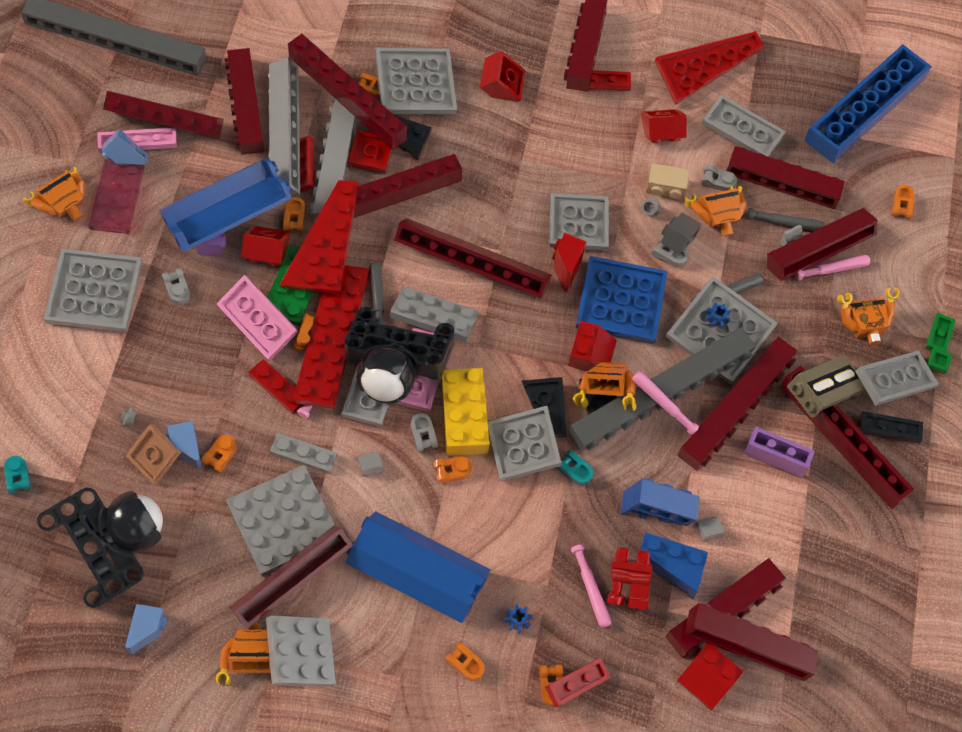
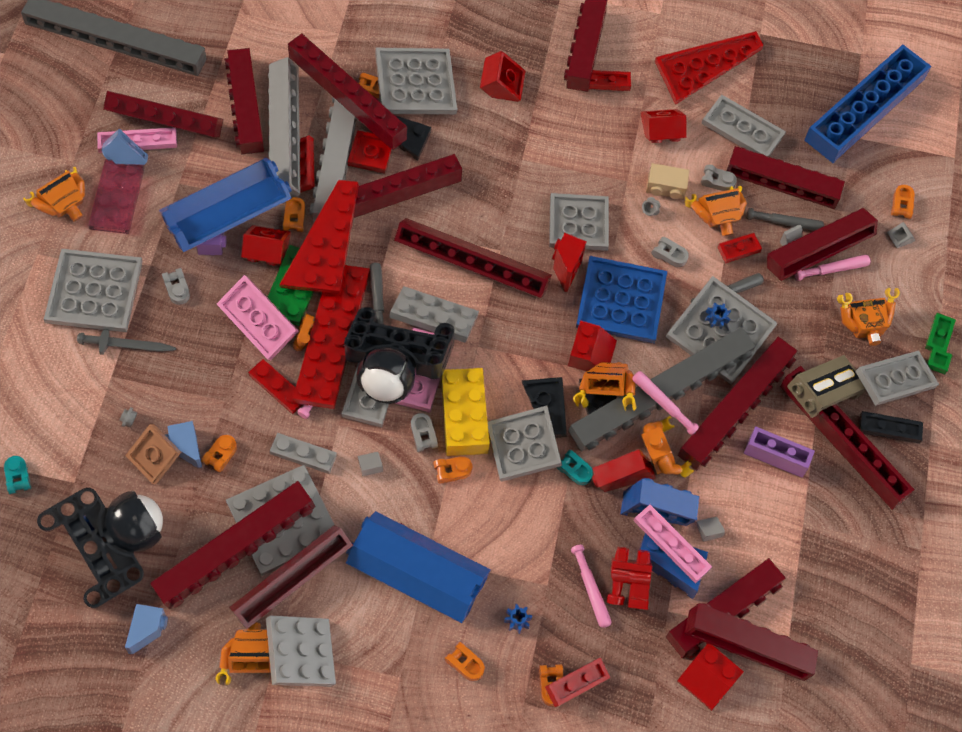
(105, 340): none -> dark grey sword
(233, 545): none -> dark red brick
(623, 471): none -> red slope
(660, 450): none -> orange torso
(672, 544): none -> bright pink plate
(680, 232): dark grey brick -> none
(739, 248): none -> red plate
(901, 235): none -> light grey slope

